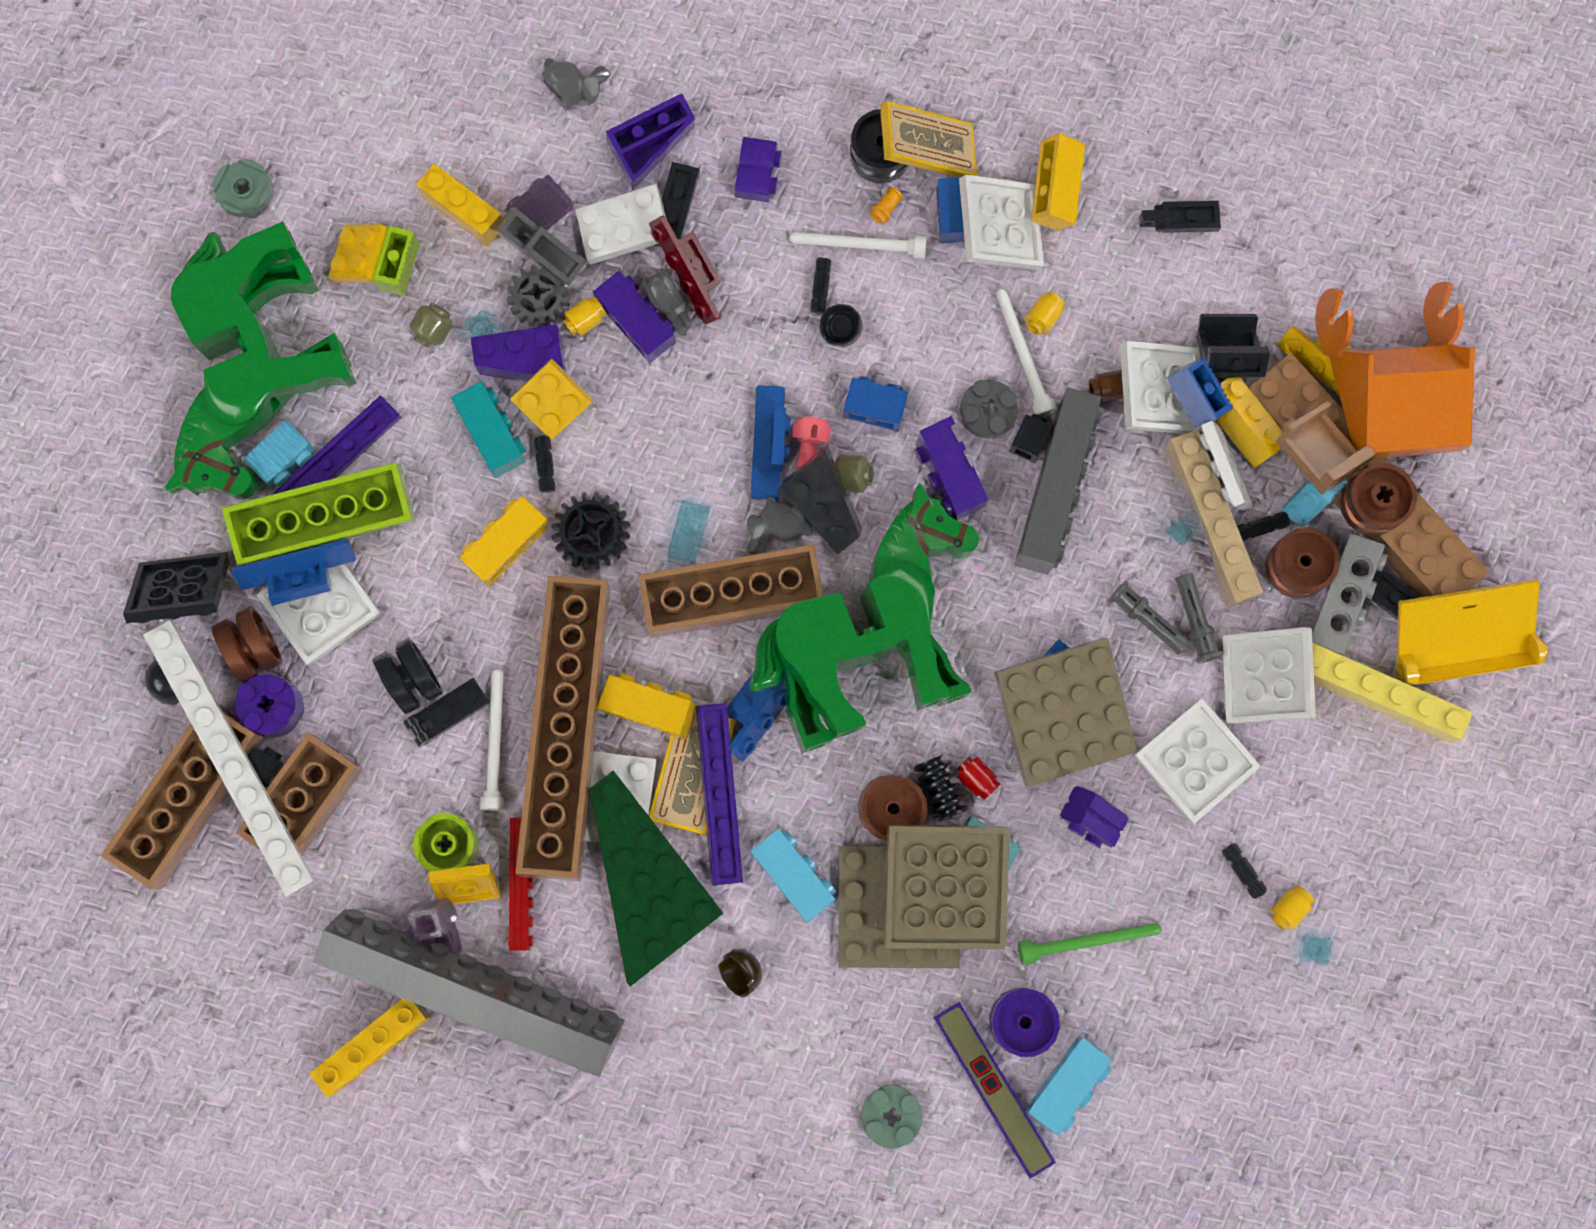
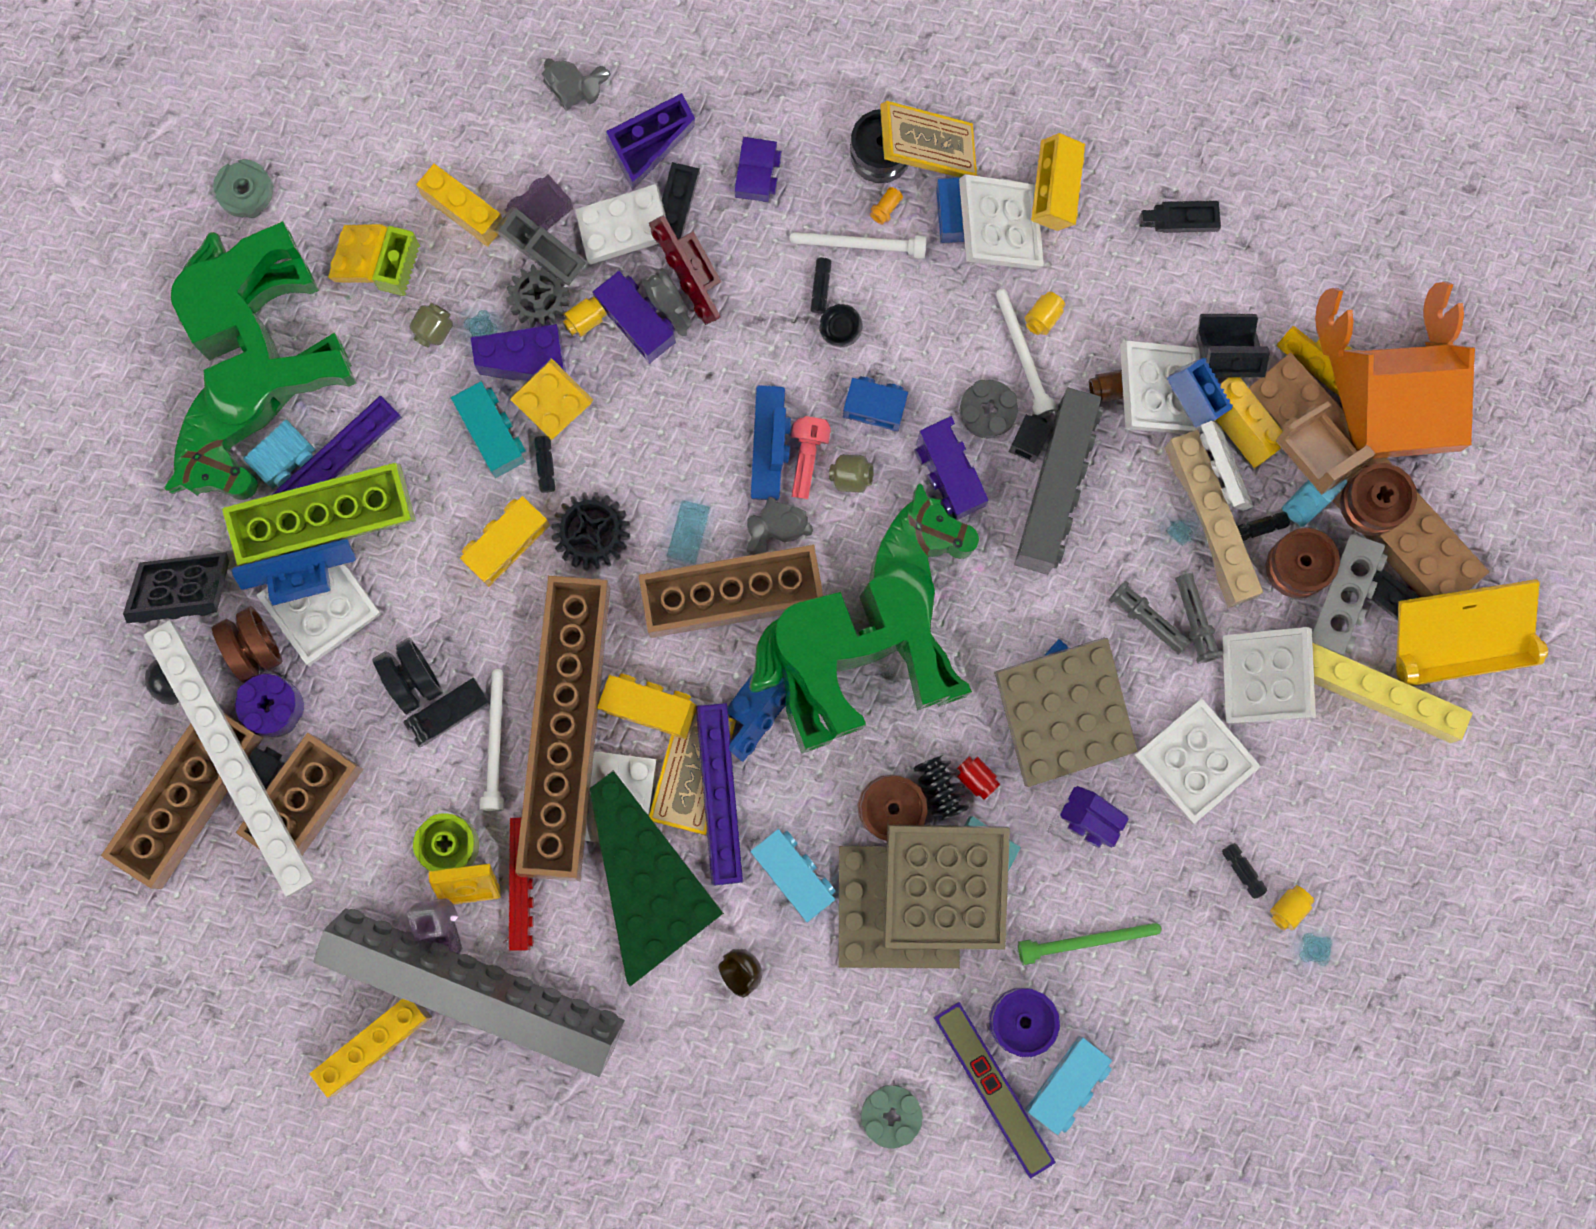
(823, 500): black wedge -> none

